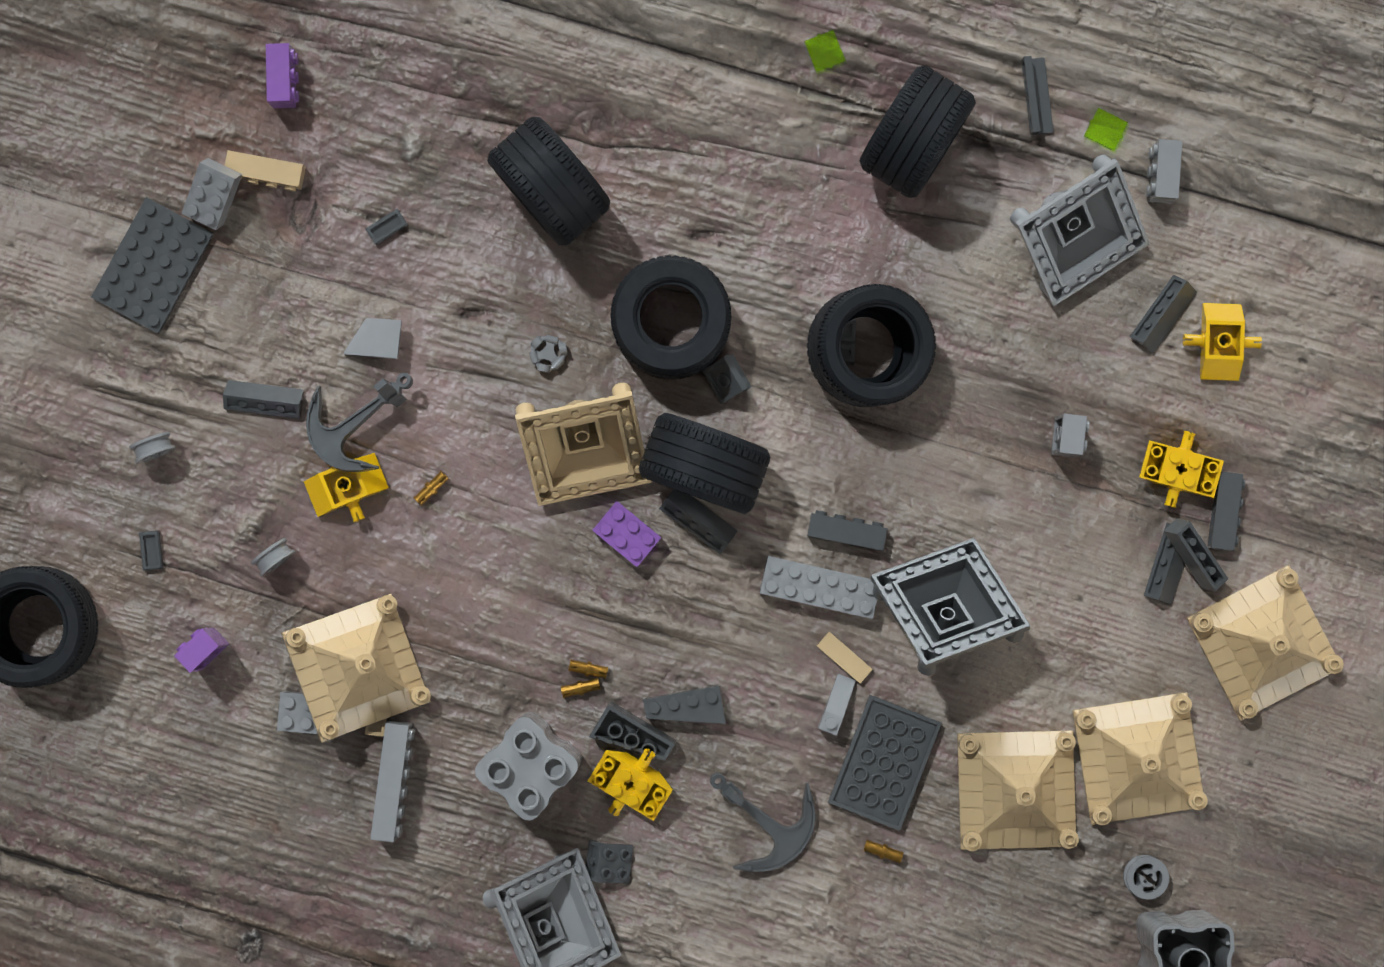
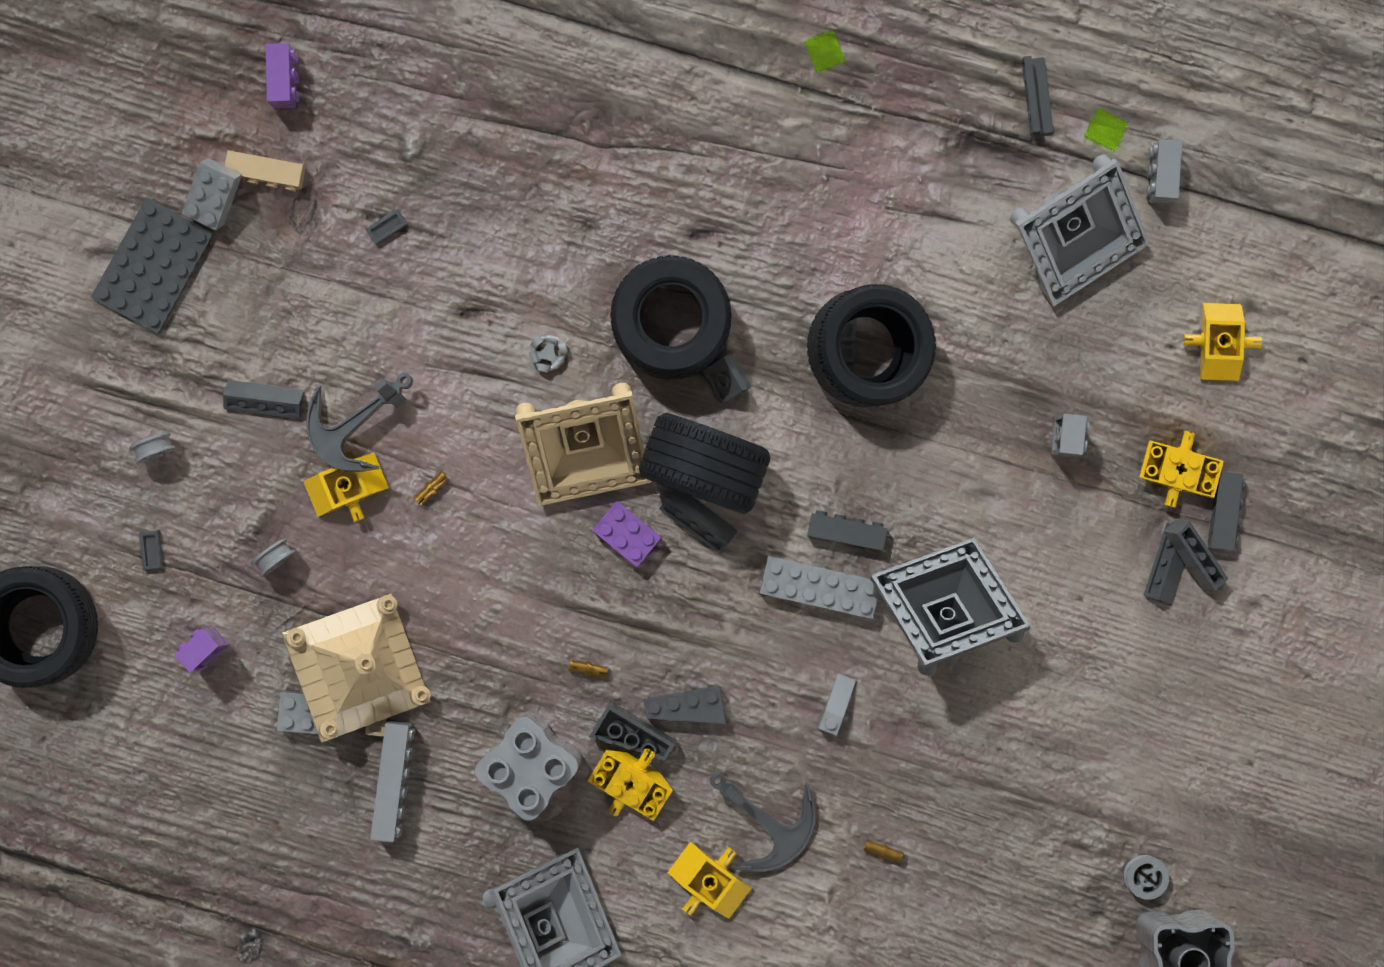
(376, 339): light grey slope -> none
(549, 180): black tyre -> none
(580, 687): pearl gold pin -> none
(609, 862): dark grey bracket -> none
(691, 873): none -> yellow slope
(844, 657): tan tile -> none
(884, 762): dark grey plate -> none
(917, 131): black tyre -> none
(1016, 790): tan piece -> none
(1139, 758): tan piece -> none
(1163, 313): dark grey panel -> none
(1264, 642): tan piece -> none

